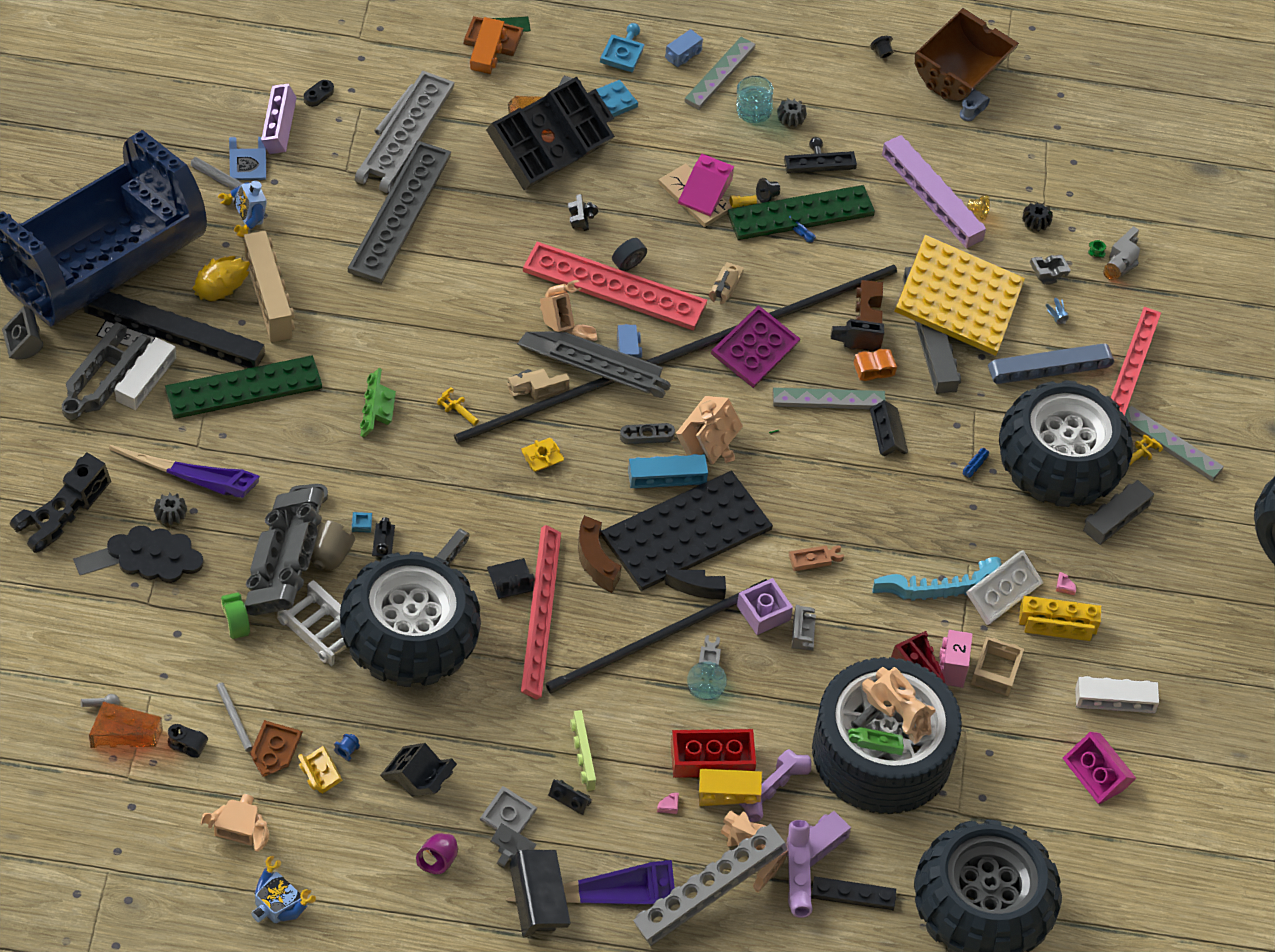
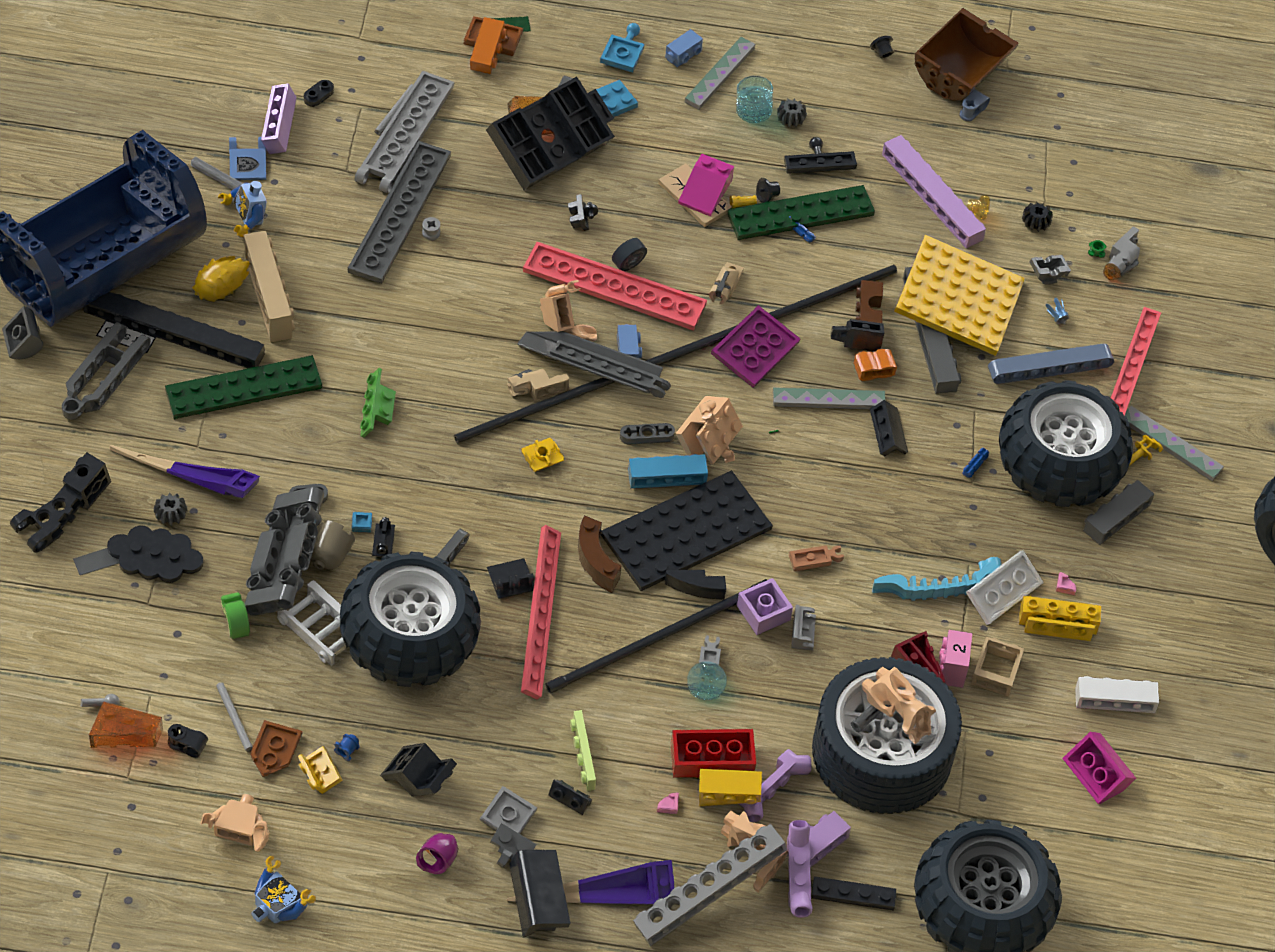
(145, 373): white brick -> none
(431, 228): none -> light grey wheel
(456, 405): yellow piece -> none
(877, 740): bright green hinge -> none

